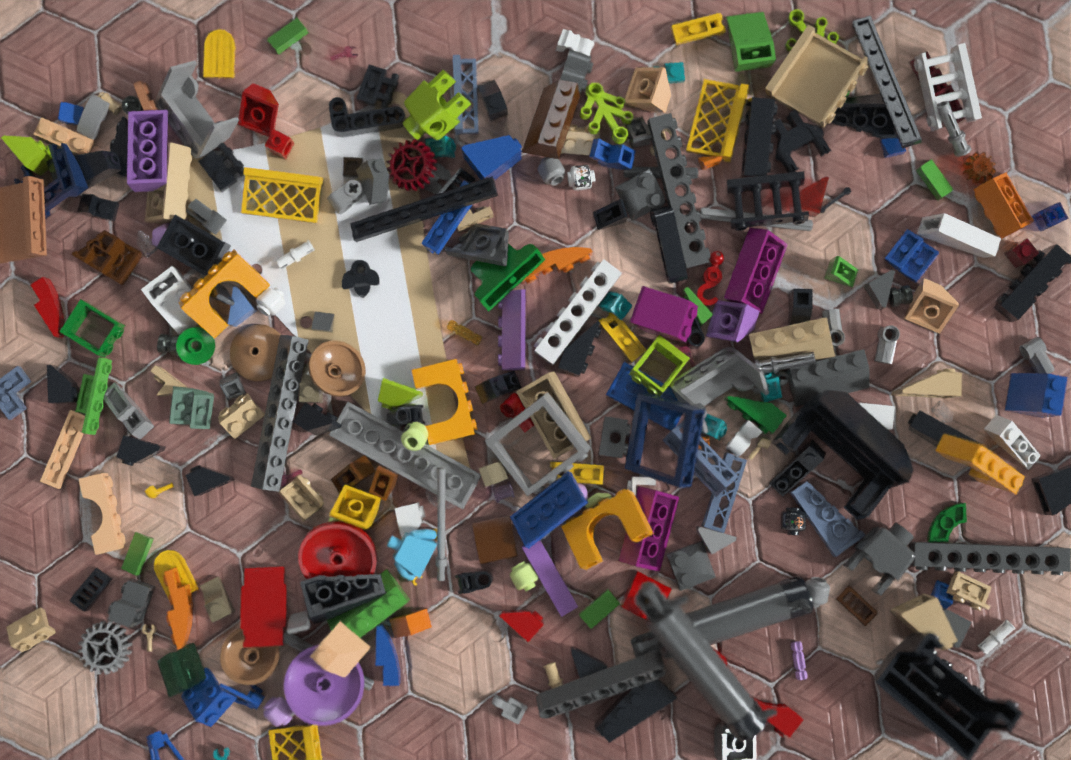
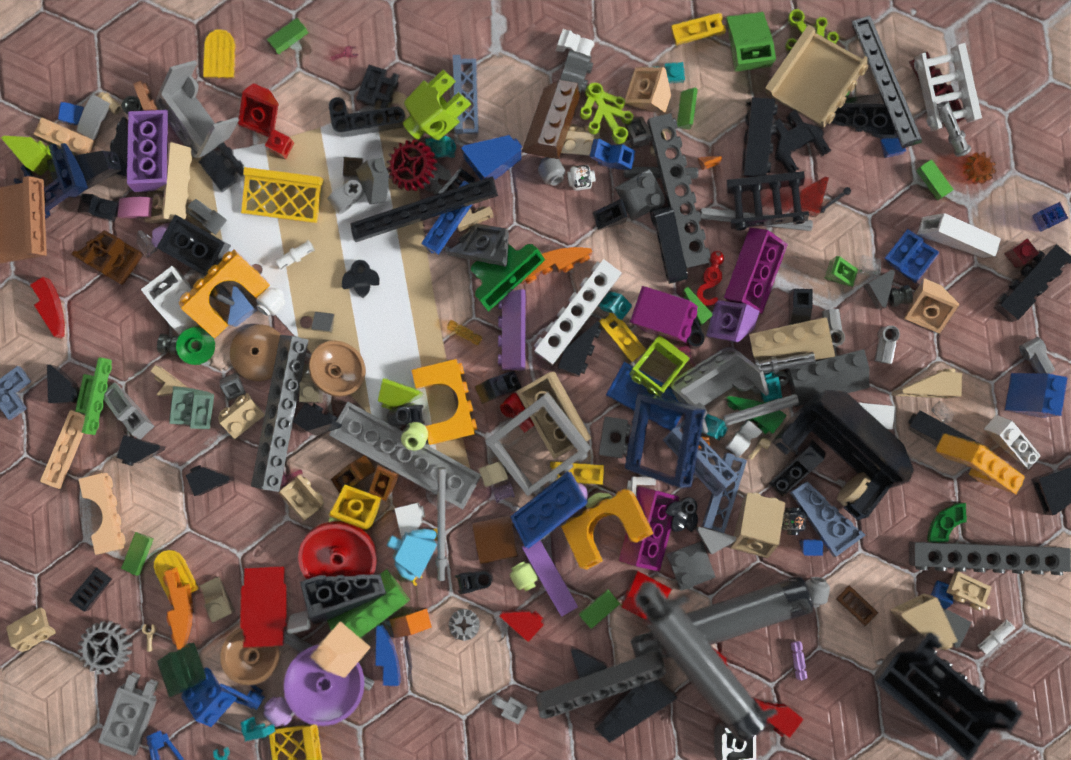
(75, 321): green window -> none
(129, 716): none -> light grey tile
(133, 604): dark grey brick -> none
(135, 207): none -> bright pink slope
(152, 492): yellow hand -> none
(255, 731): none -> teal bracket
(471, 619): none -> light grey gear
(493, 100): black slope -> none
(553, 675): tan pin -> none
(682, 517): none -> black plate
(687, 108): none -> bright green slope
(733, 123): yellow fence -> none
(759, 525): none -> tan slope
(761, 410): none -> light grey axle
(811, 547): none -> blue slope
(853, 489): none -> tan tile
(870, 266): none -> clear slope
(886, 552): dark grey piece -> none
(1003, 205): orange slope -> none

